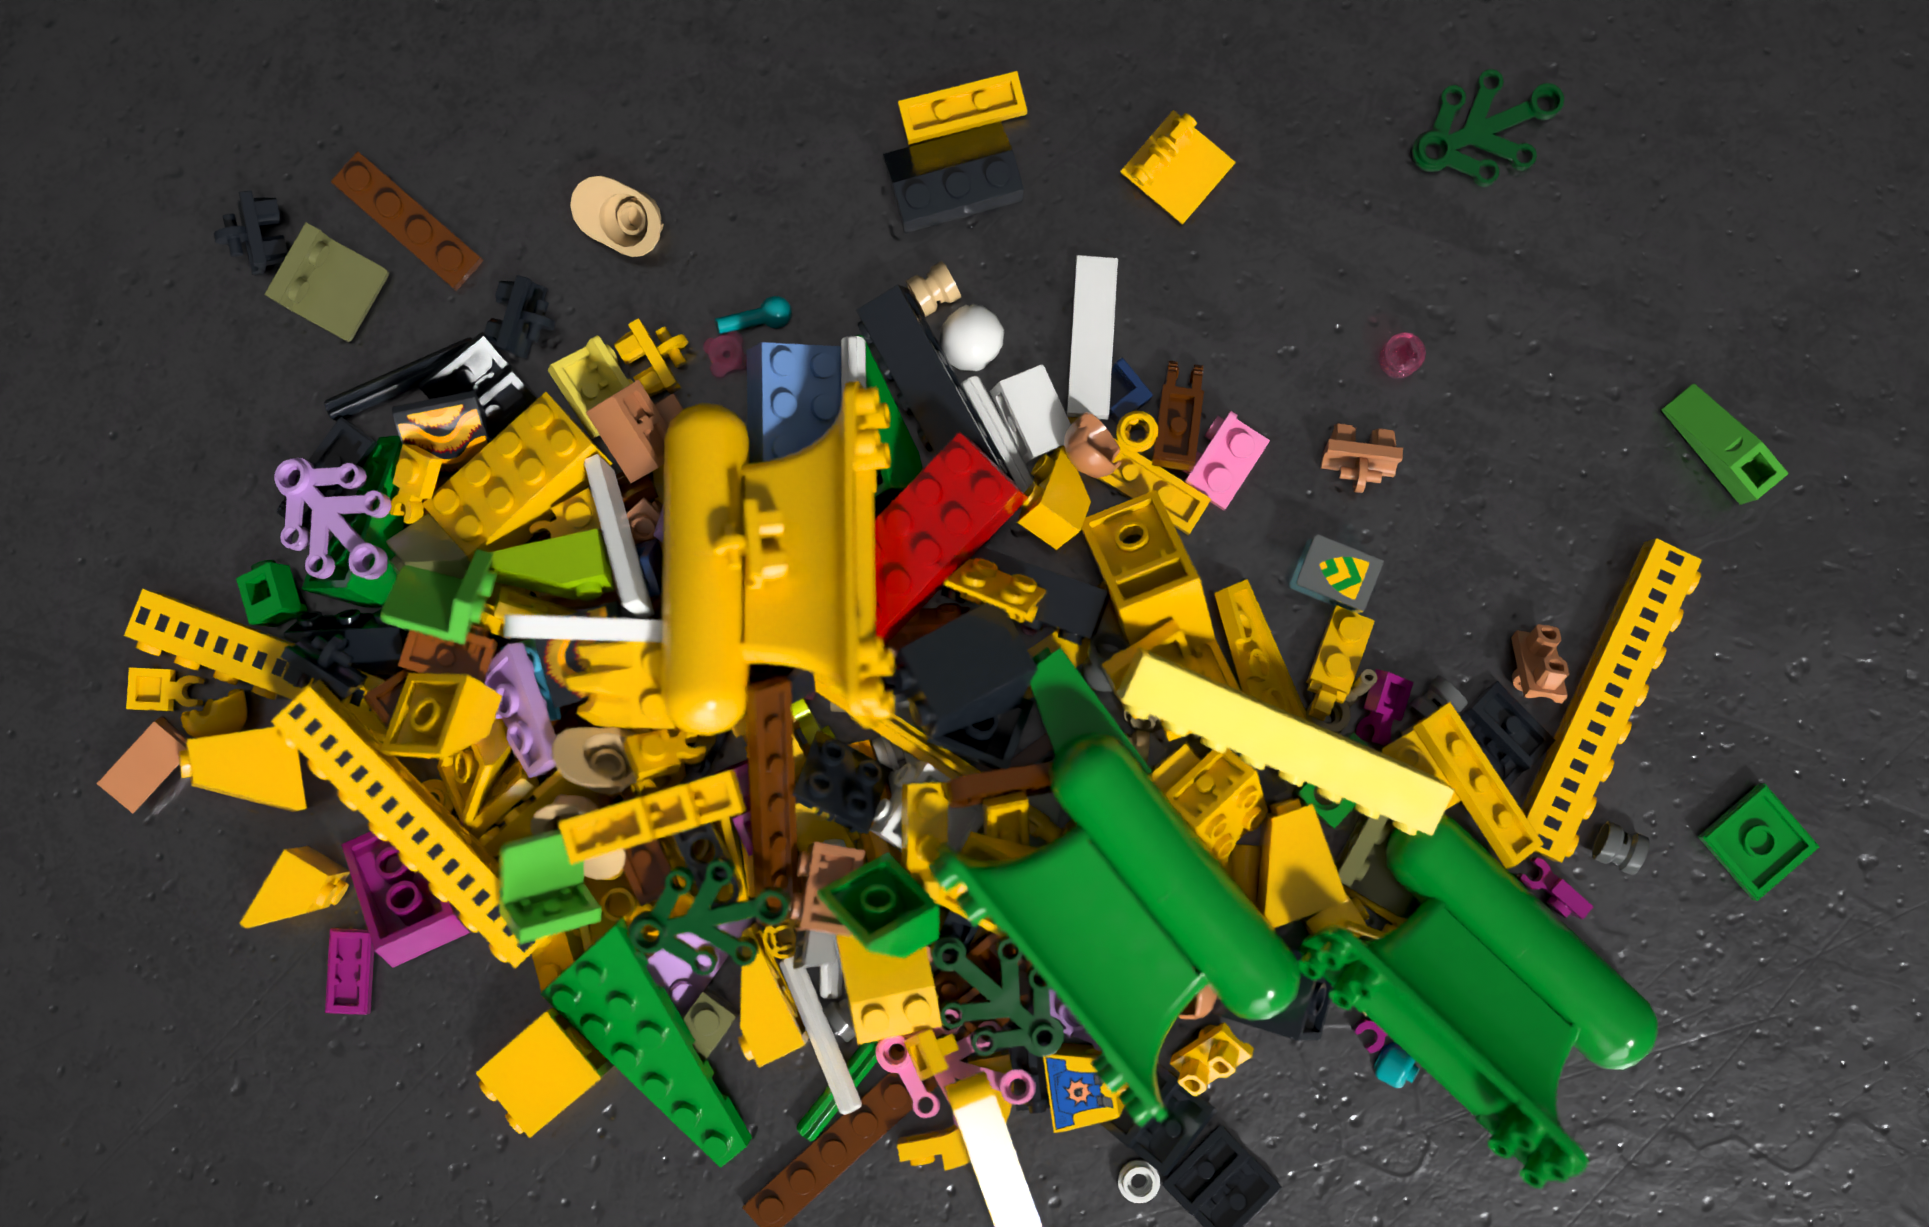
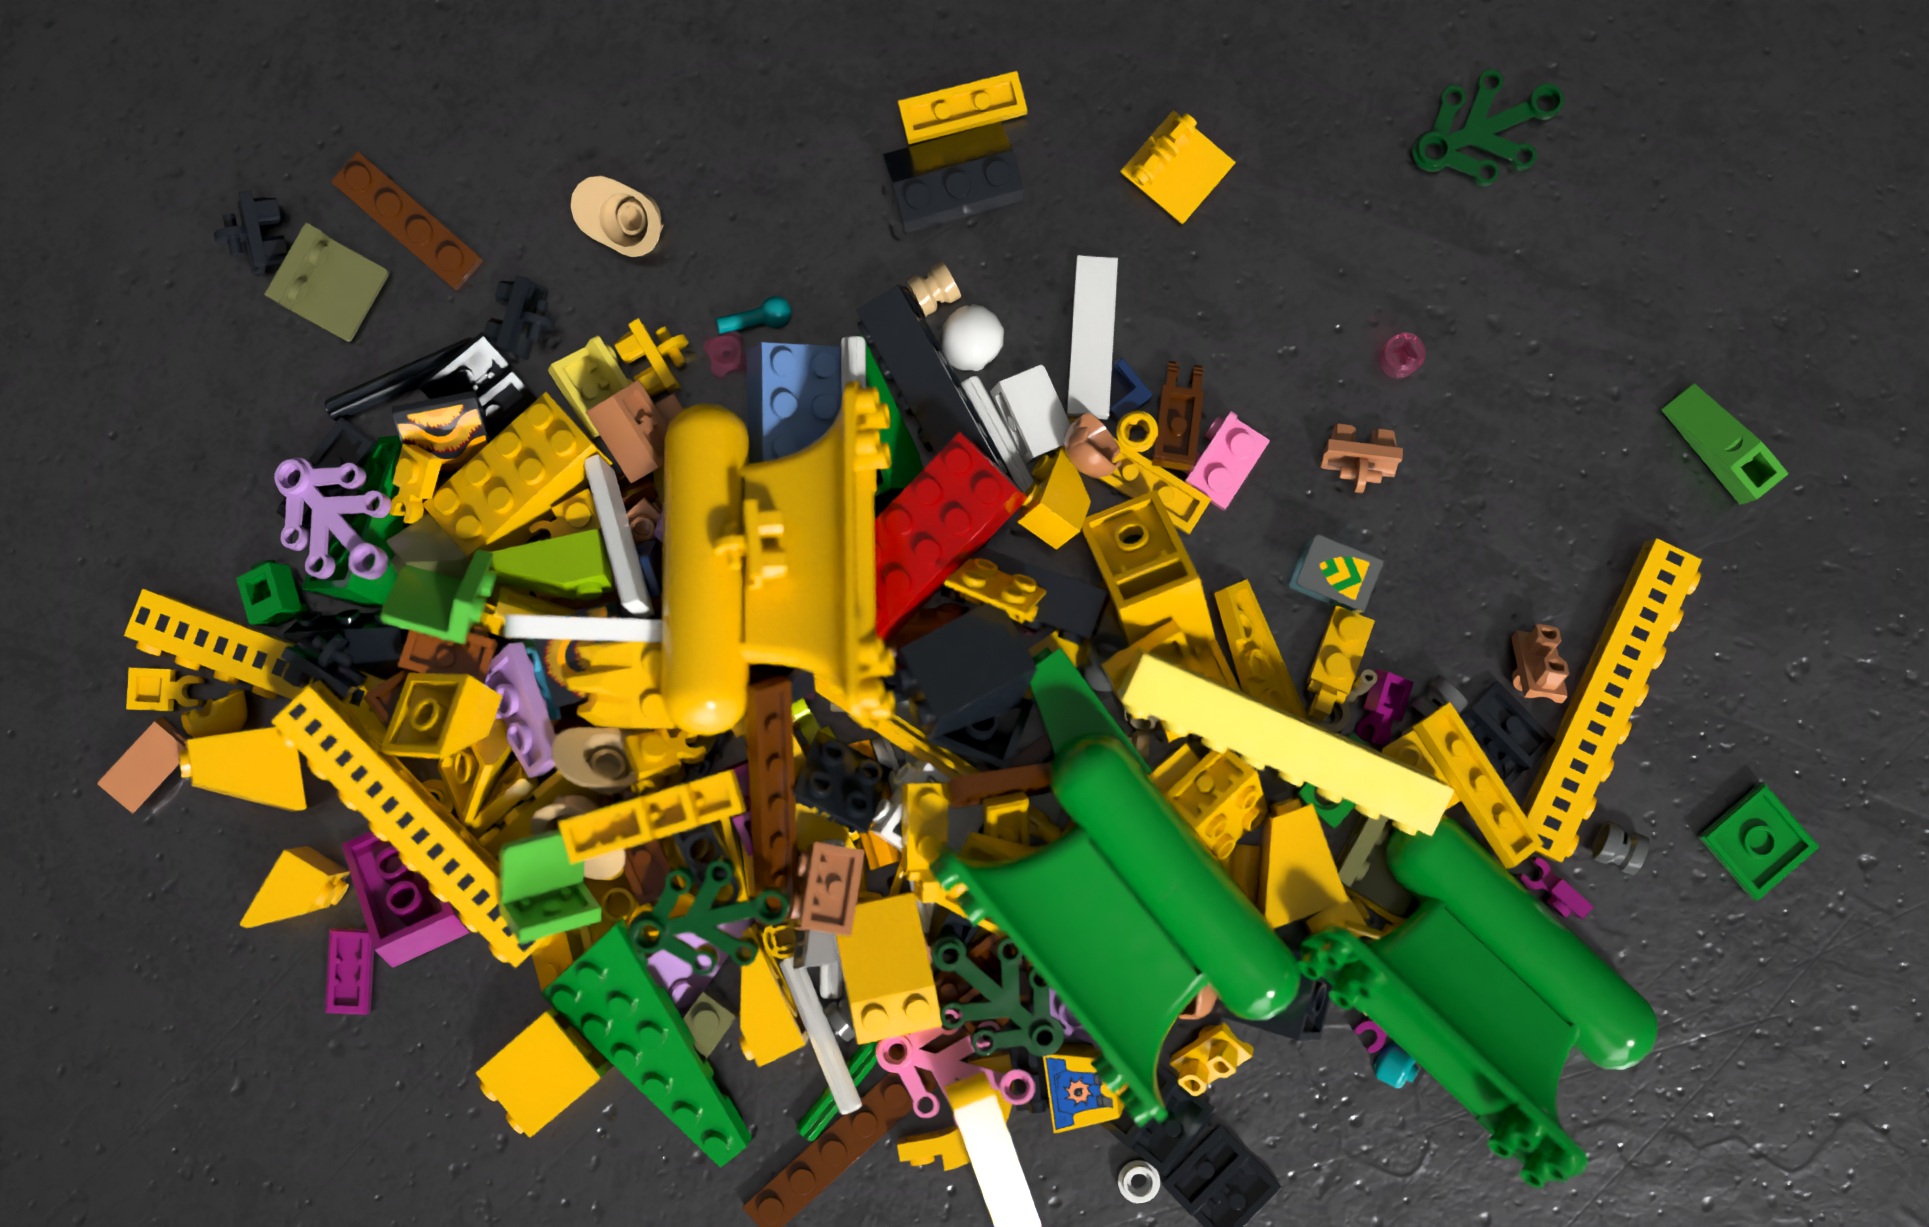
(884, 908): green slope -> none
(929, 1053): yellow tile -> none

